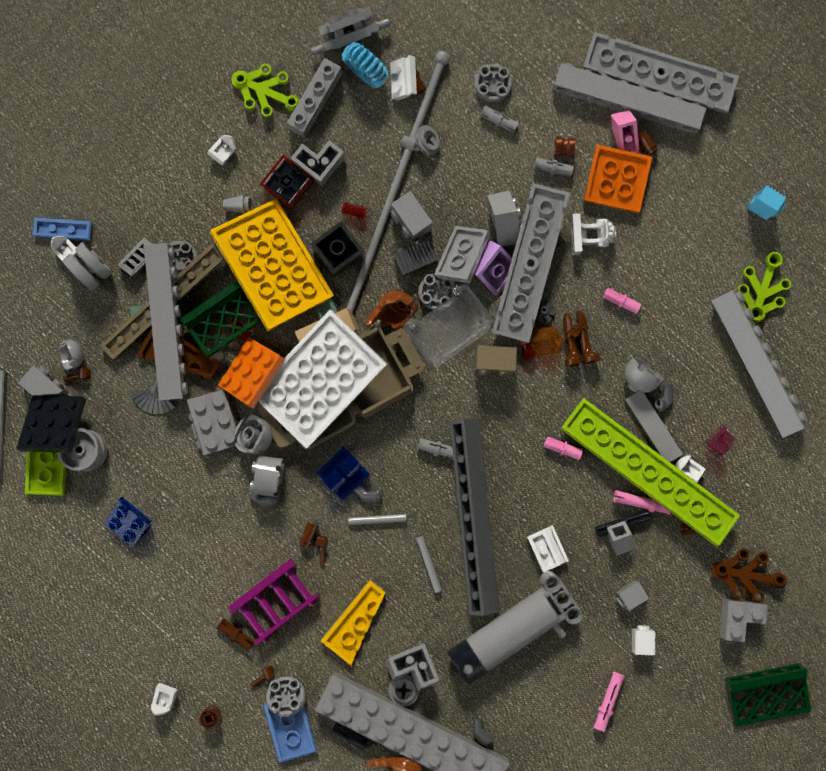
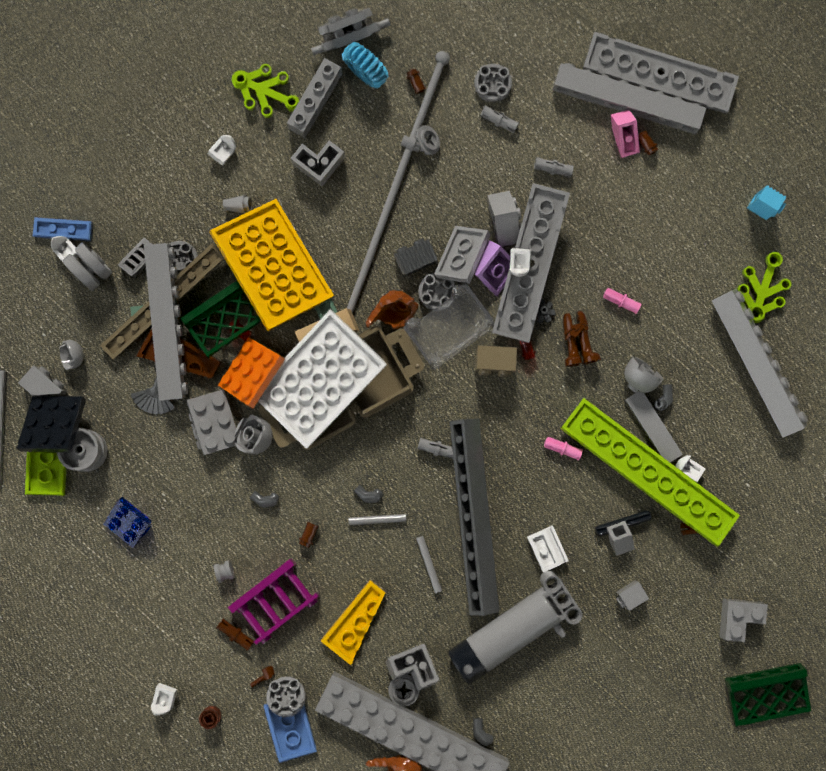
(84, 373): reddish brown hand -> none
(224, 571): none -> light grey wheel
(267, 476): light grey brick -> none
(286, 182): piece -> none
(321, 541): reddish brown hand -> none
(338, 249): pearl dark grey brick -> none
(342, 473): clear blue plate -> none
(350, 736): black axle -> none
(354, 210): clear red pin -> none
(403, 77): white plate -> none
(411, 217): light grey brick -> none
(520, 261): none -> white plate
(546, 341): clear orange panel -> none
(564, 146): copper wheel -> none
(601, 723): bright pink pin -> none
(605, 232): white tile -> none
(617, 178): orange plate -> none
(639, 501): bright pink pin -> none
(643, 640): white brick -> none
(720, 440): clear pink panel -> none
(745, 575): reddish brown plant -> none

